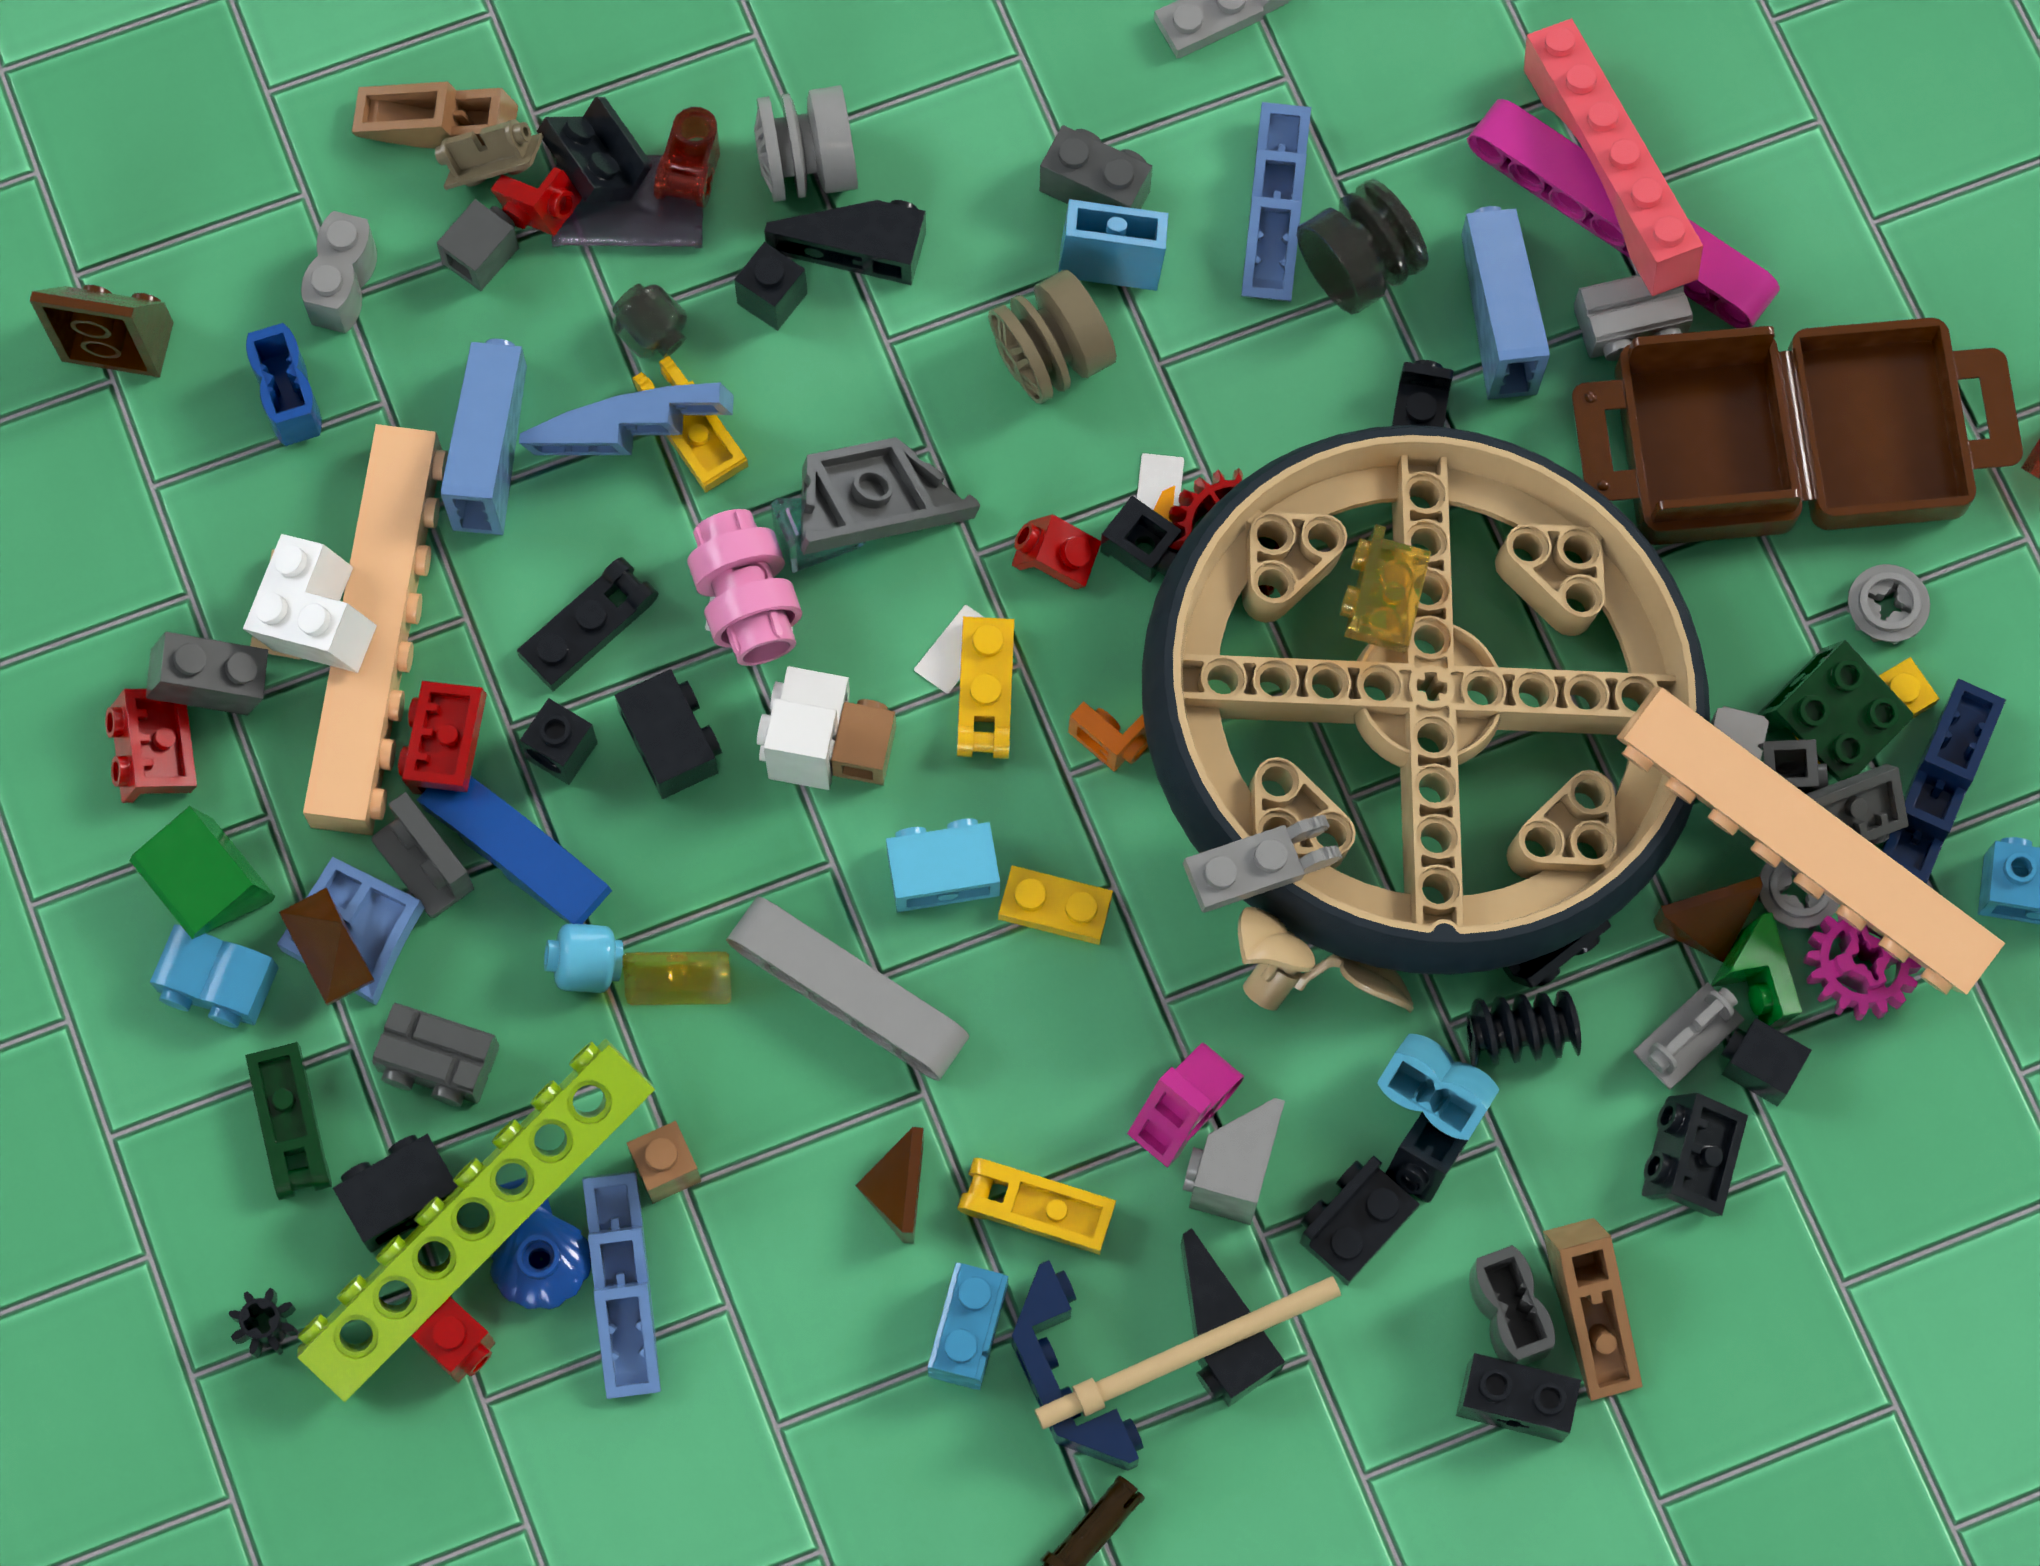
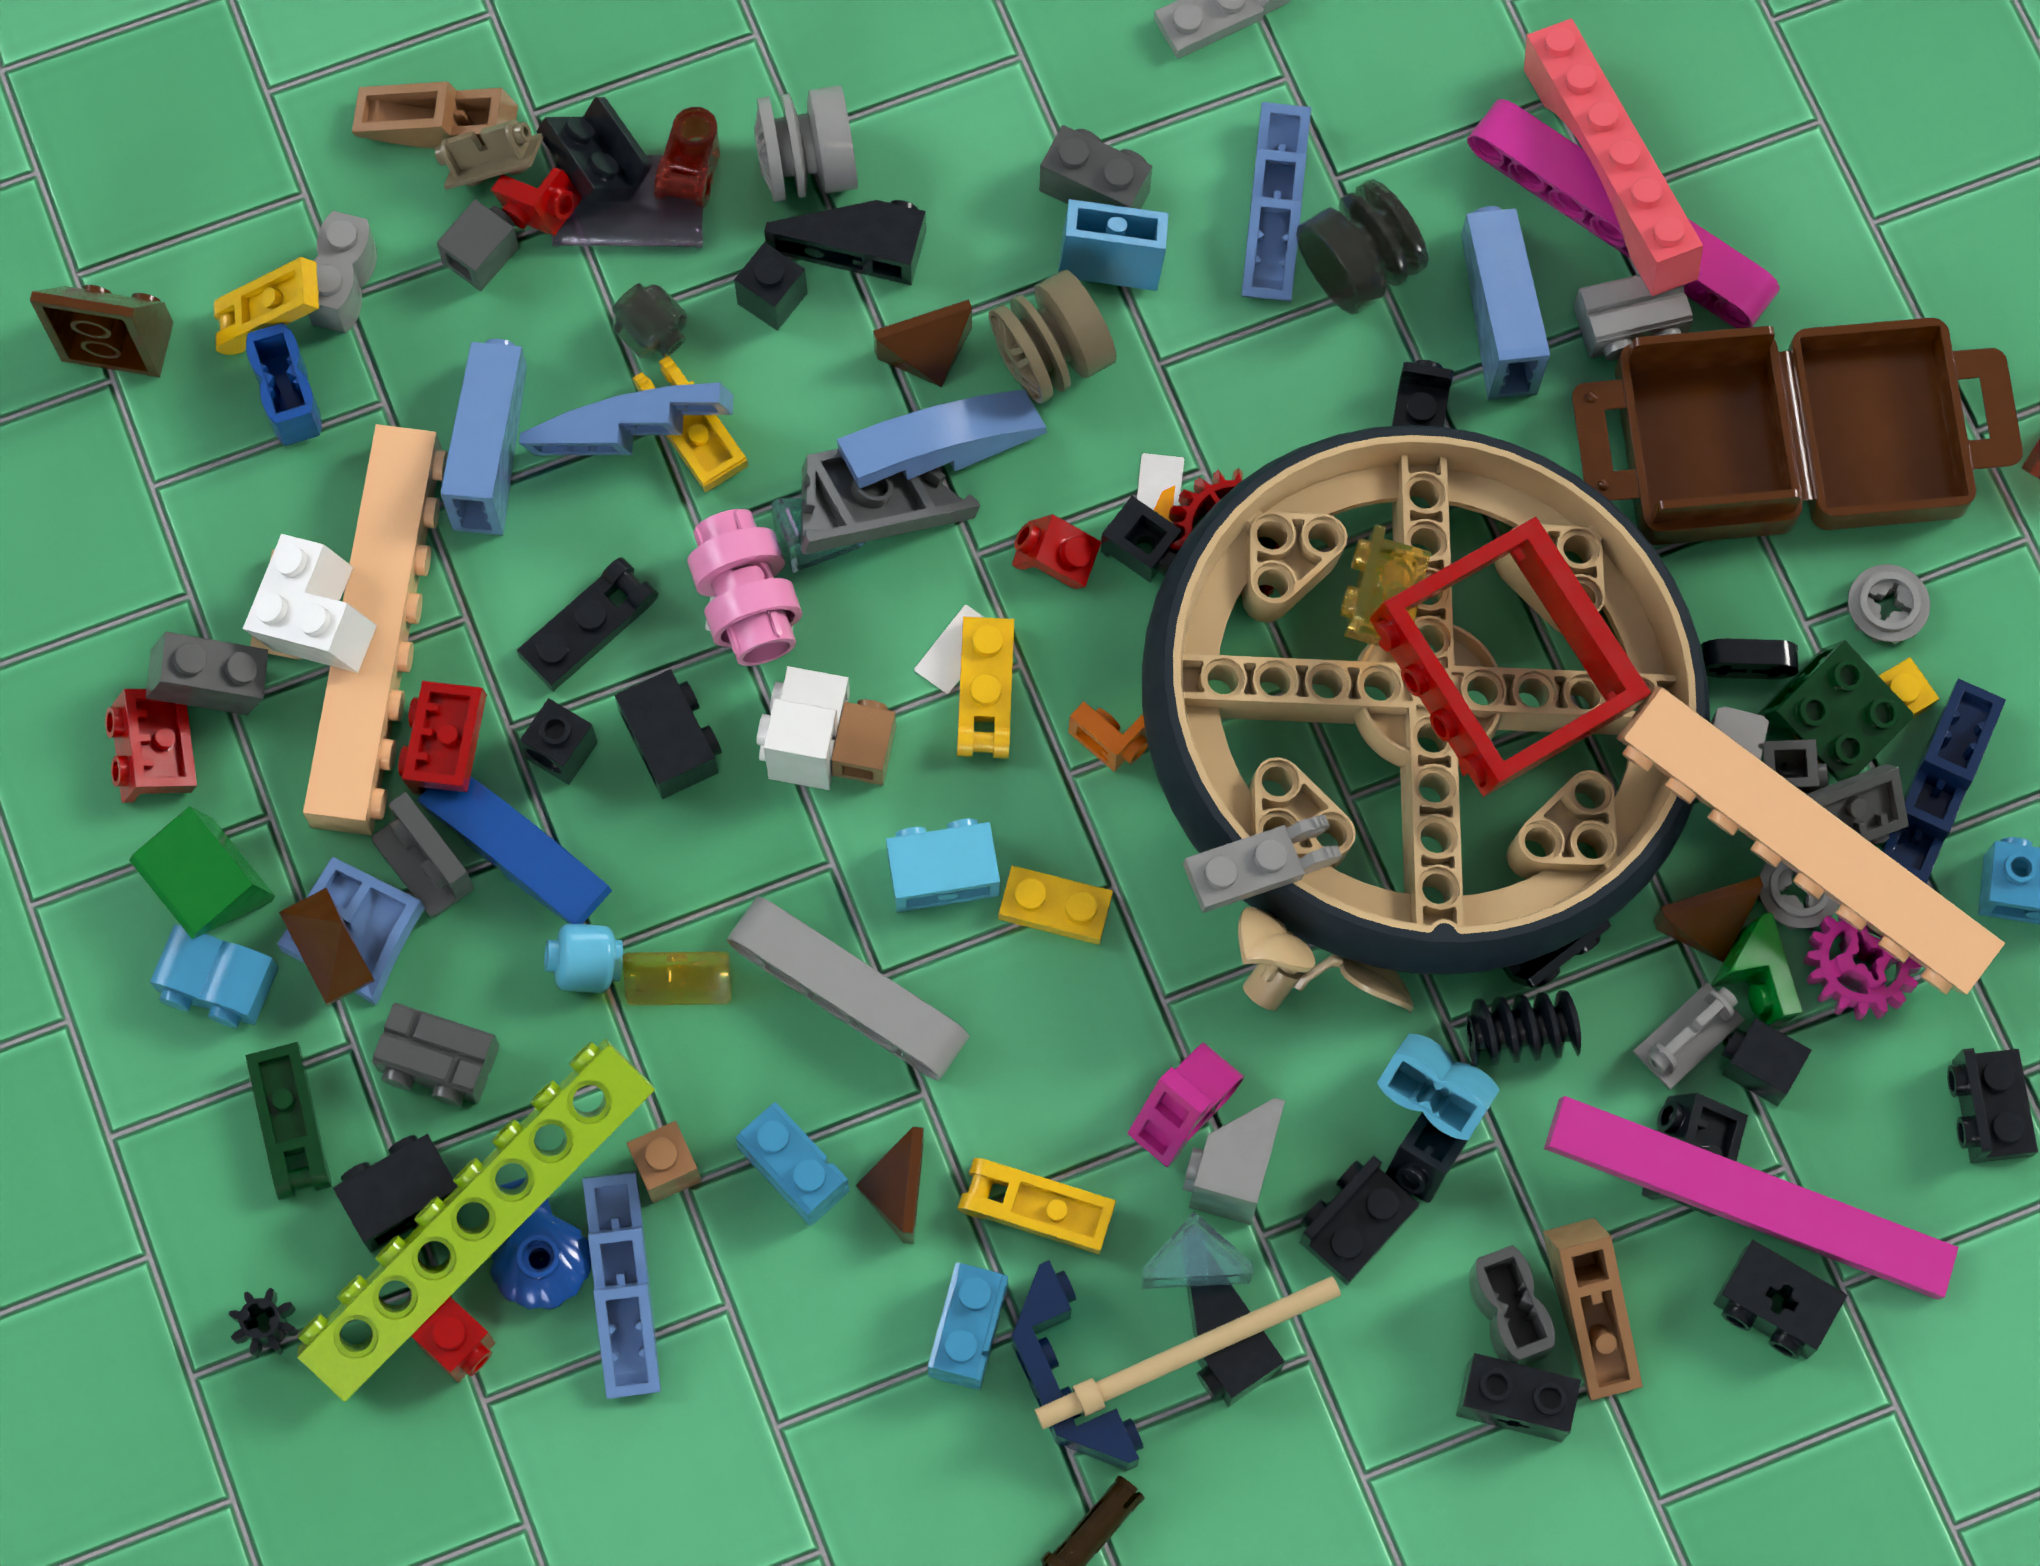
(265, 302): none -> yellow plate
(792, 1164): none -> dark azure brick
(927, 342): none -> reddish brown slope
(939, 435): none -> medium blue slope
(1196, 1258): none -> clear light blue slope
(1573, 615): none -> red window
(1750, 658): none -> black beam
(1751, 1197): none -> dark pink tile
(1807, 1304): none -> black brick
(1992, 1104): none -> black bracket

